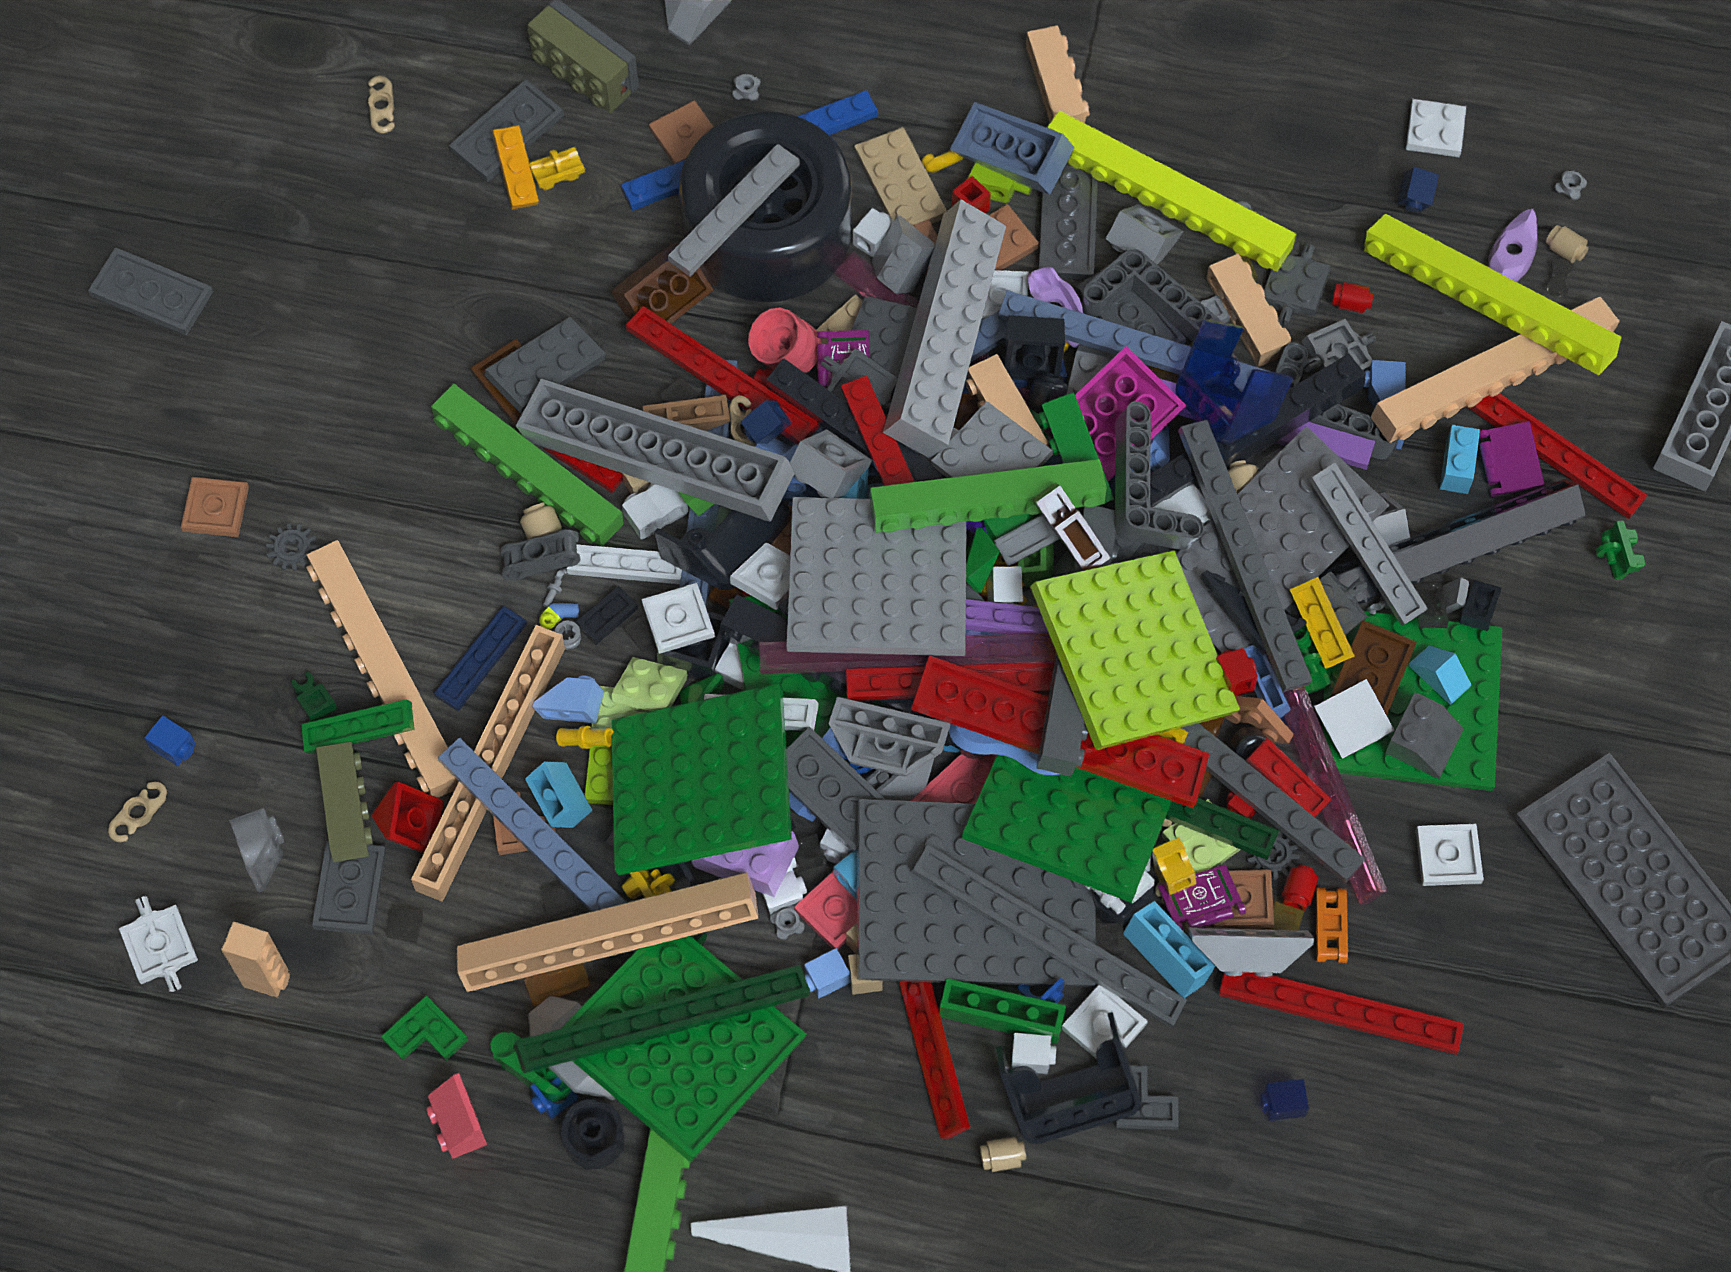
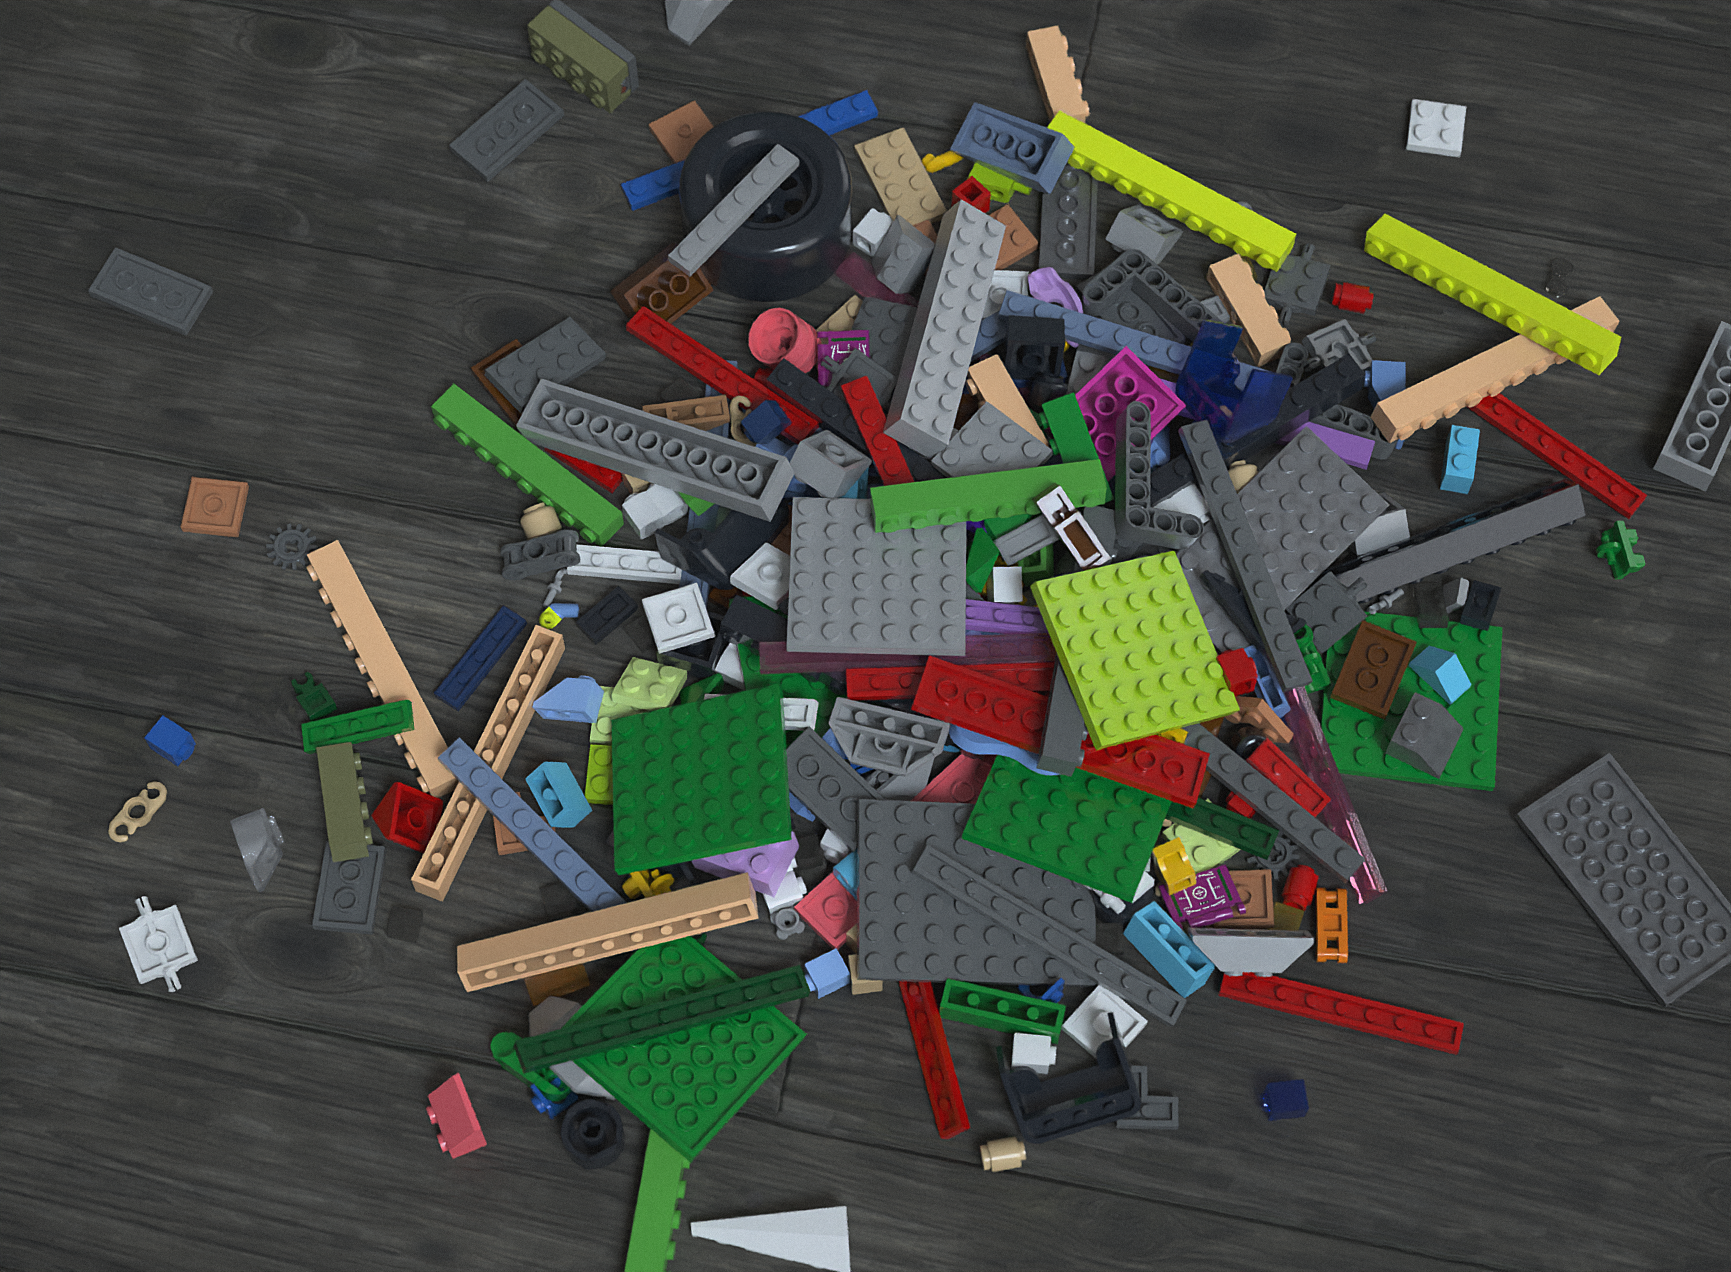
(255, 960): light nougat brick -> none
(378, 114): tan piece -> none
(424, 1023): green plate -> none
(515, 167): light orange plate -> none
(557, 168): yellow hips -> none
(569, 625): light grey bush -> none
(584, 737): yellow pin -> none
(746, 81): light grey plate -> none
(1322, 622): yellow plate -> none
(1354, 719): white tile -> none
(1368, 543): light grey plate -> none
(1417, 189): dark blue brick -> none
(1449, 854): white plate -> none
(1511, 459): magenta piece -> none
(1520, 232): lavender piece -> none
(1567, 243): tan brick -> none
(1574, 179): light grey plate -> none

